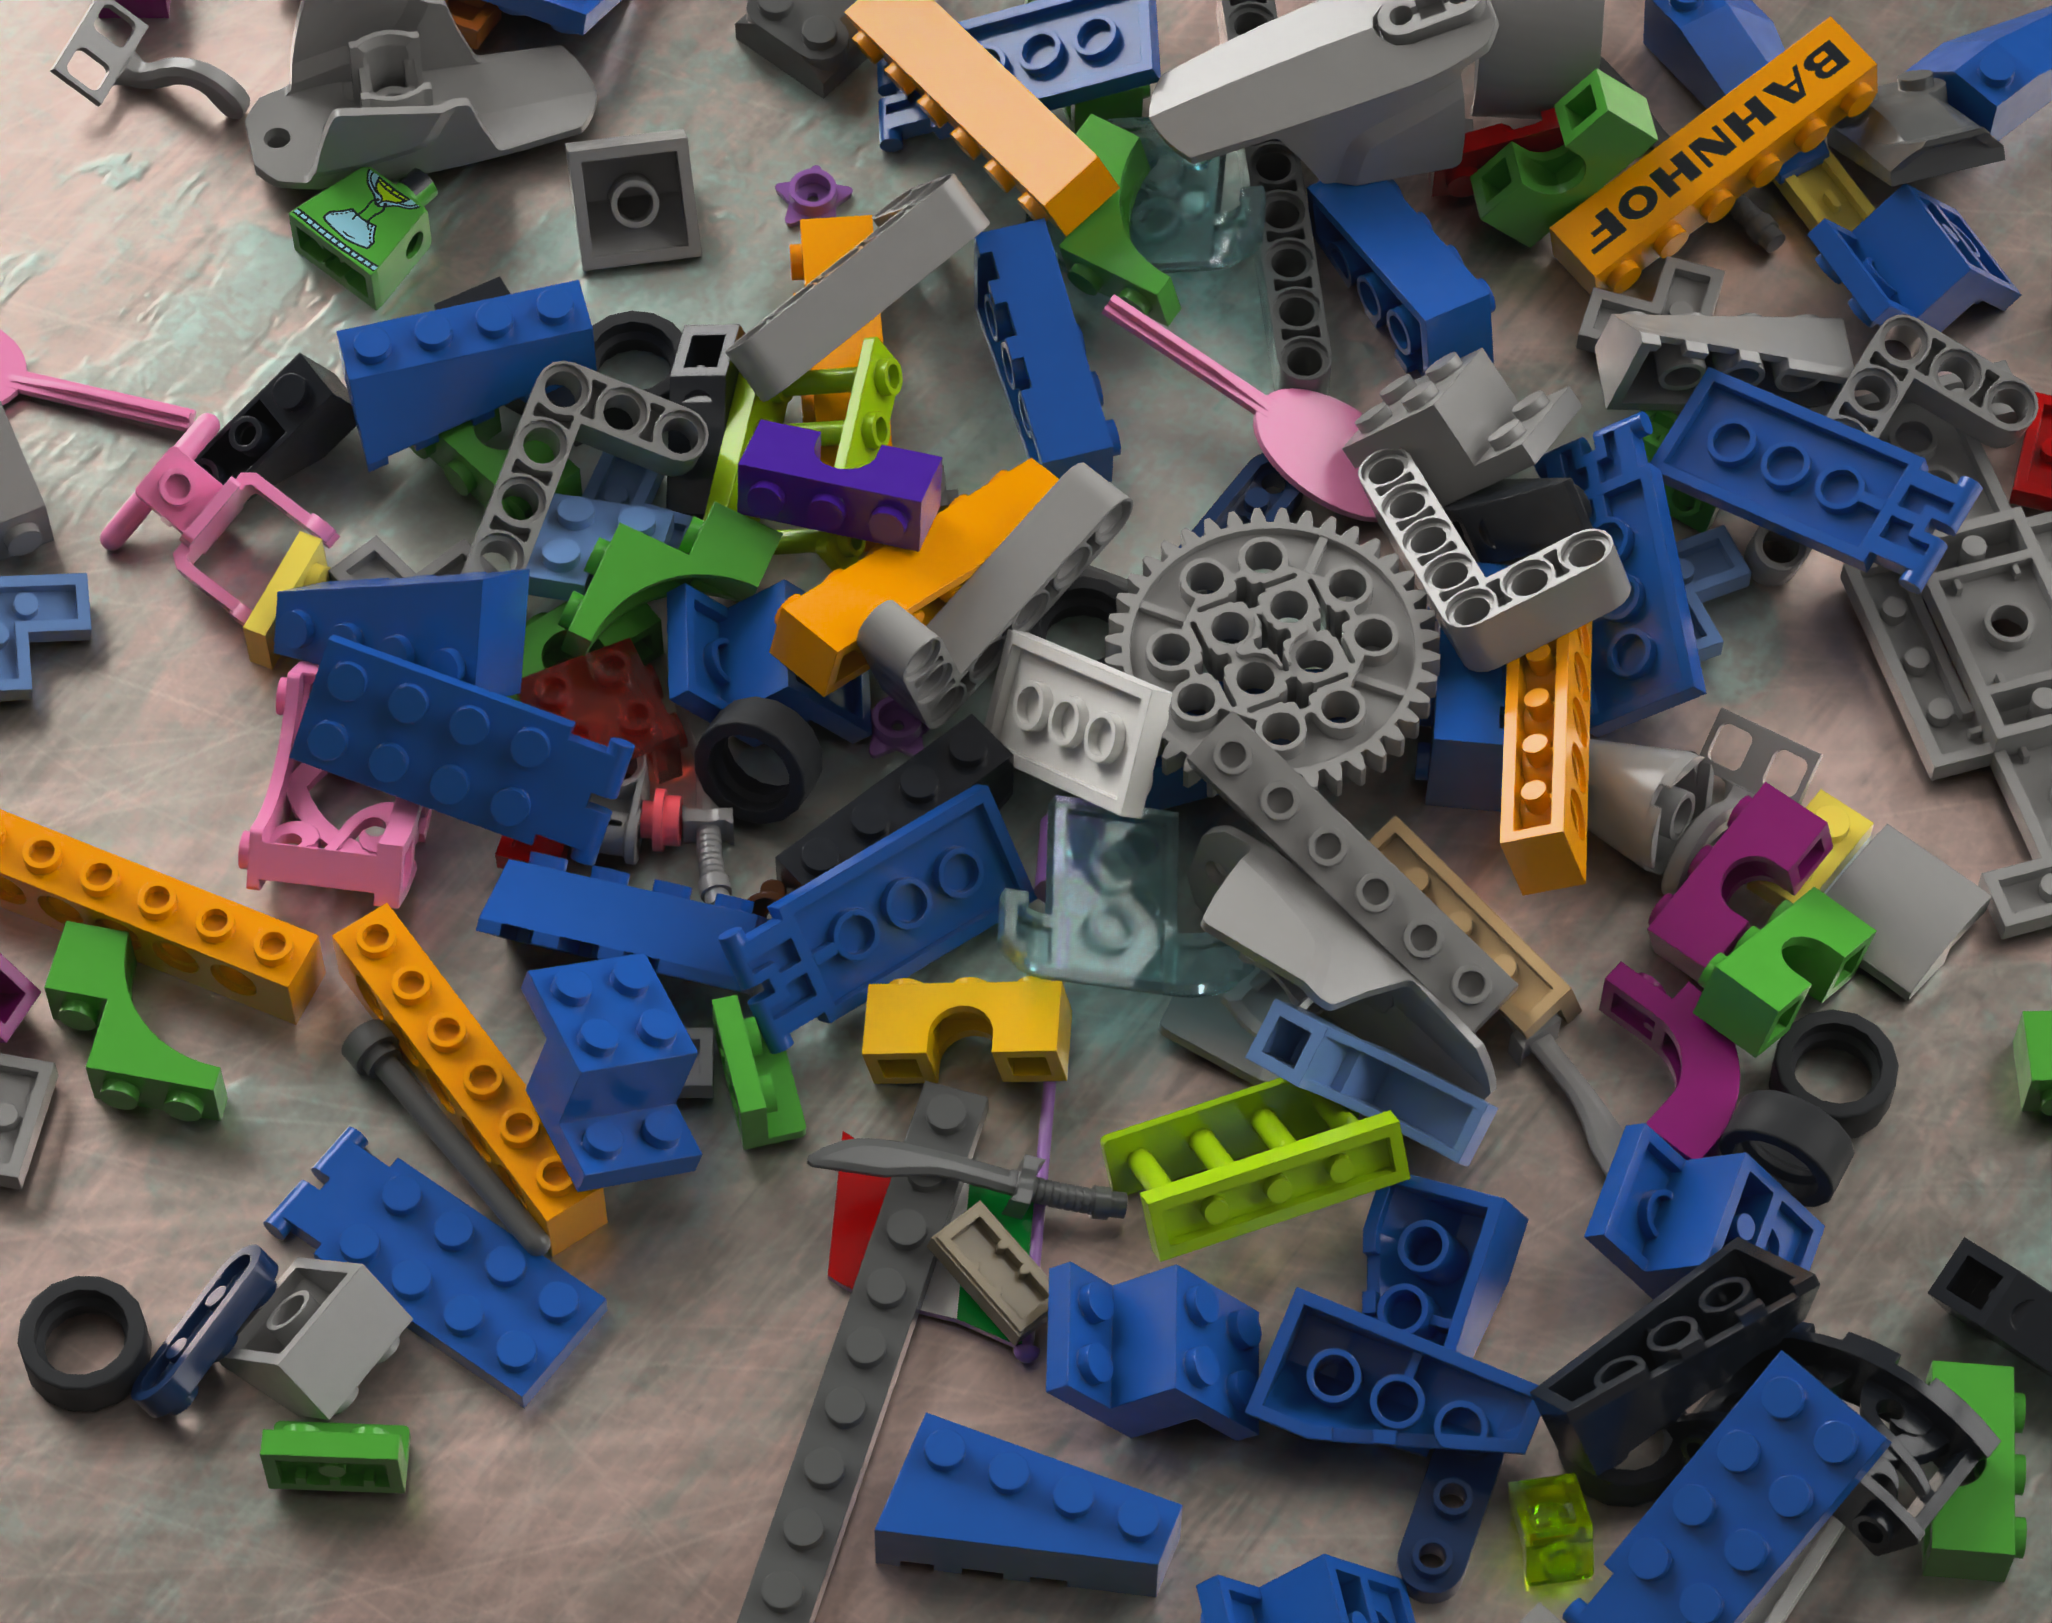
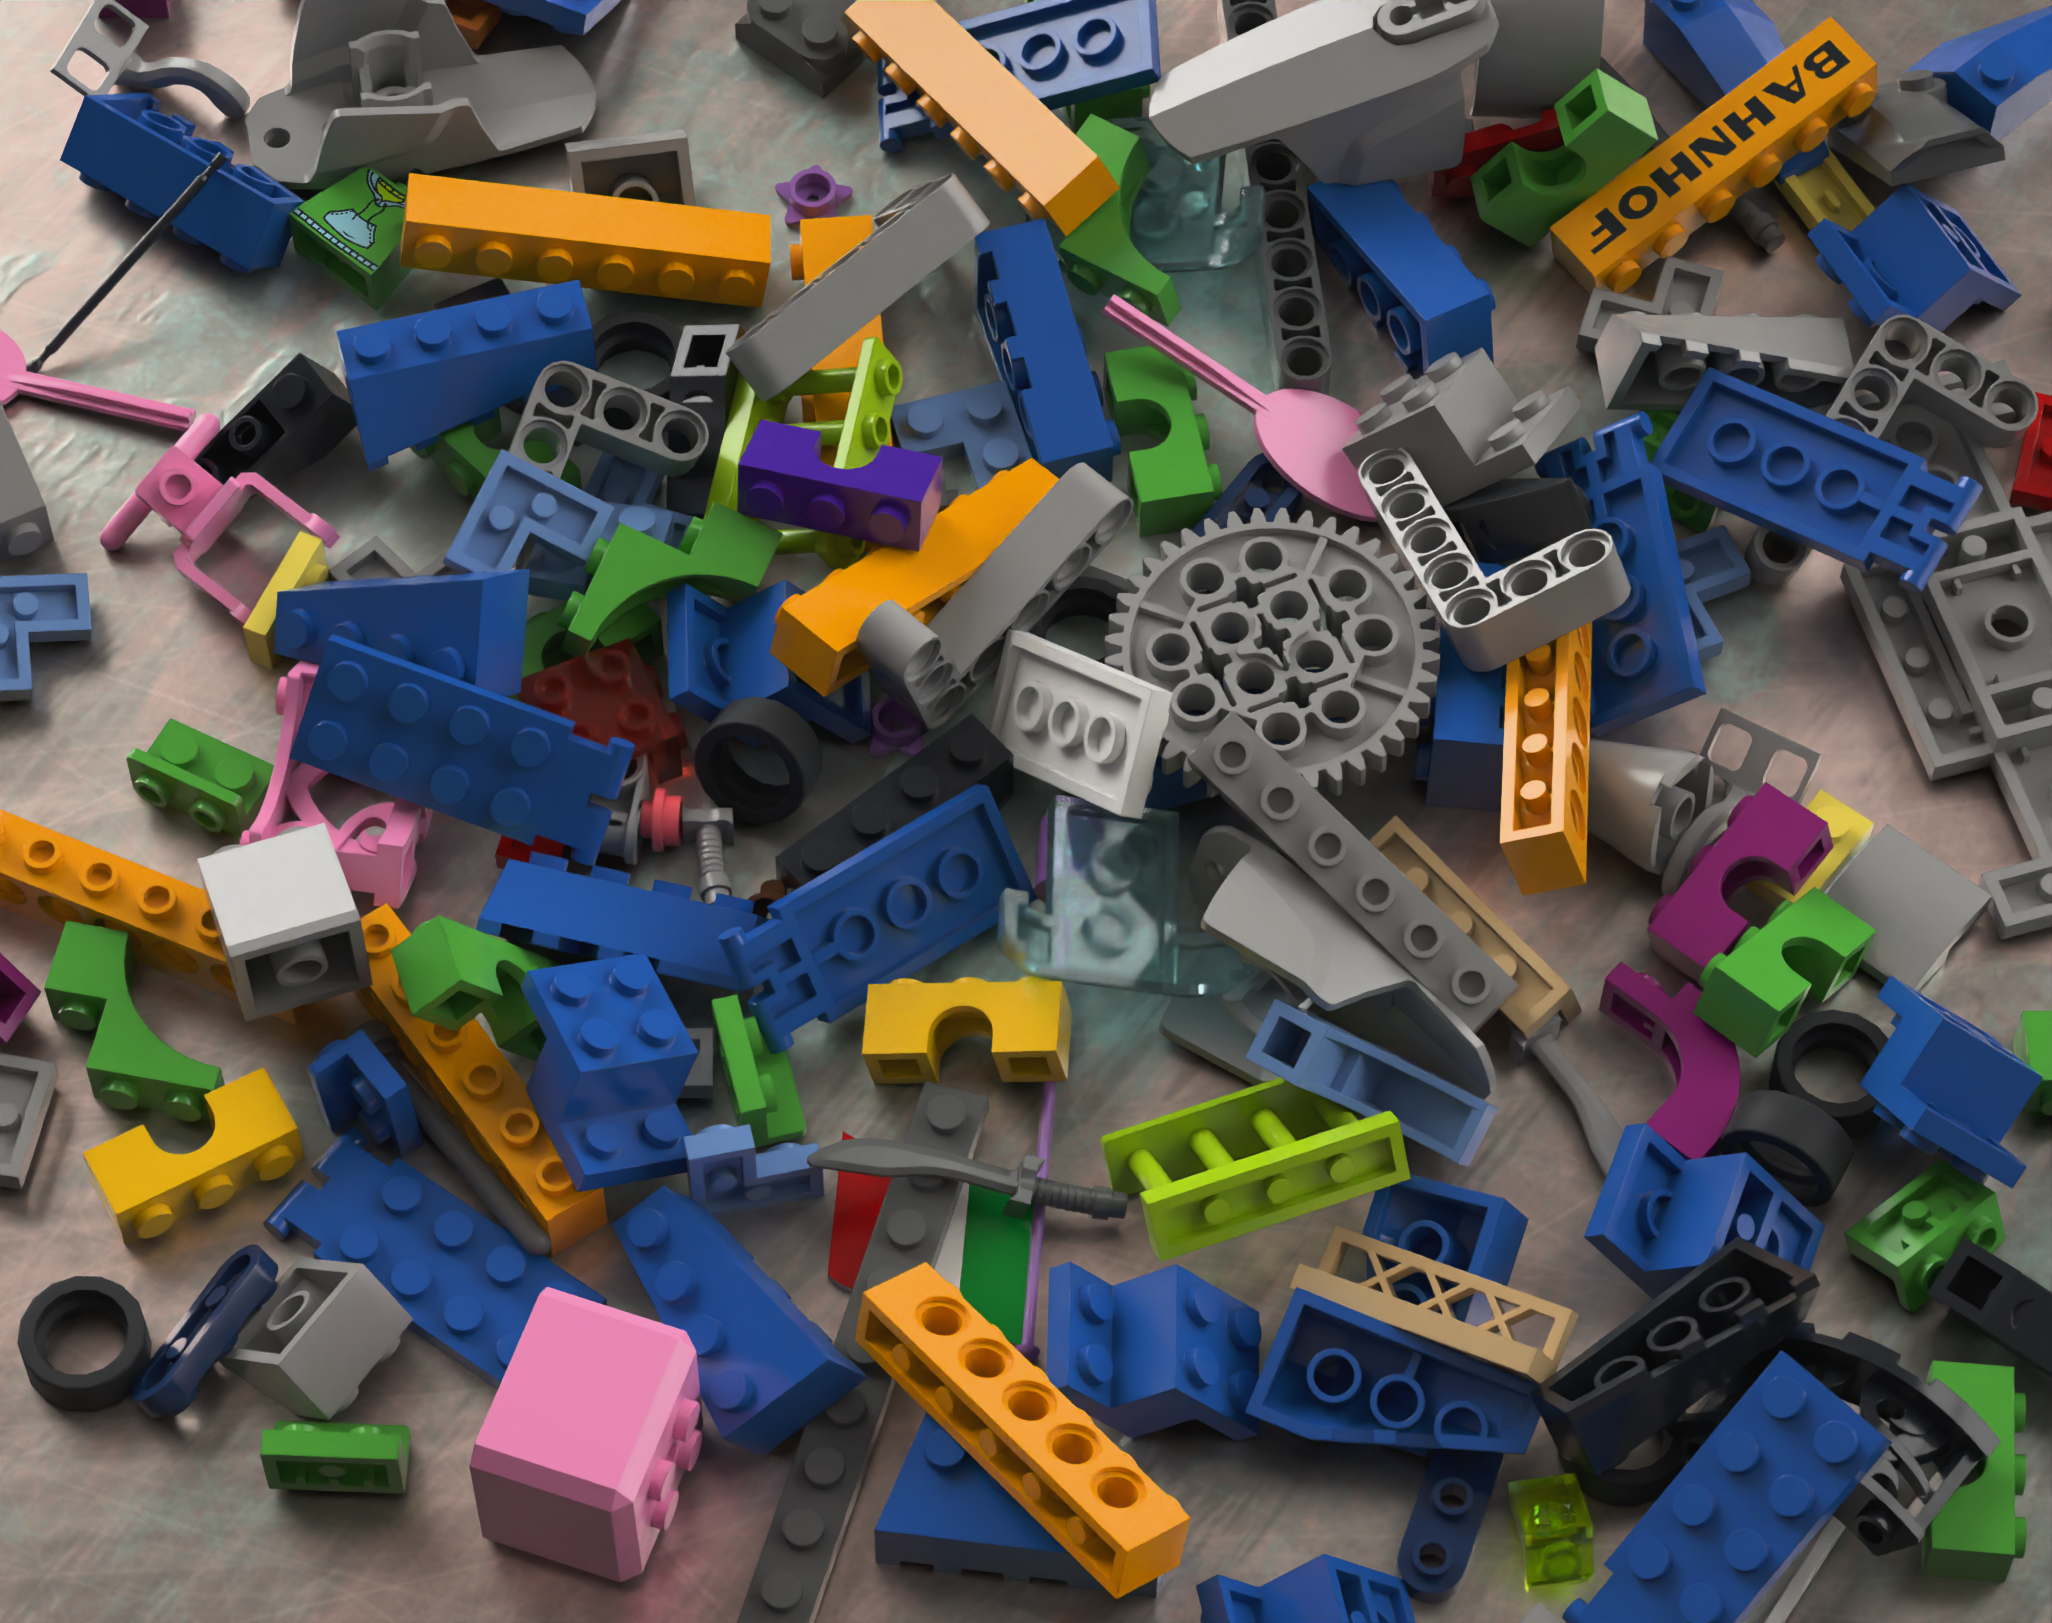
(127, 263): none -> black piece
(153, 158): none -> blue wedge
(153, 1188): none -> yellow arch
(201, 777): none -> bright green bracket
(285, 921): none -> slope
(358, 1081): none -> blue bracket
(462, 972): none -> bright green arch
(522, 504): none -> medium blue plate
(585, 238): none -> light orange brick
(588, 1436): none -> bright pink plate
(733, 1179): none -> medium blue plate
(756, 1352): none -> blue wedge
(965, 423): none -> medium blue plate
(994, 1271): dark tan plate -> none
(1022, 1430): none -> light orange brick
(1171, 481): none -> bright green arch
(1424, 1321): none -> tan fence
(1922, 1227): none -> bright green bracket
(1949, 1085): none -> blue bracket

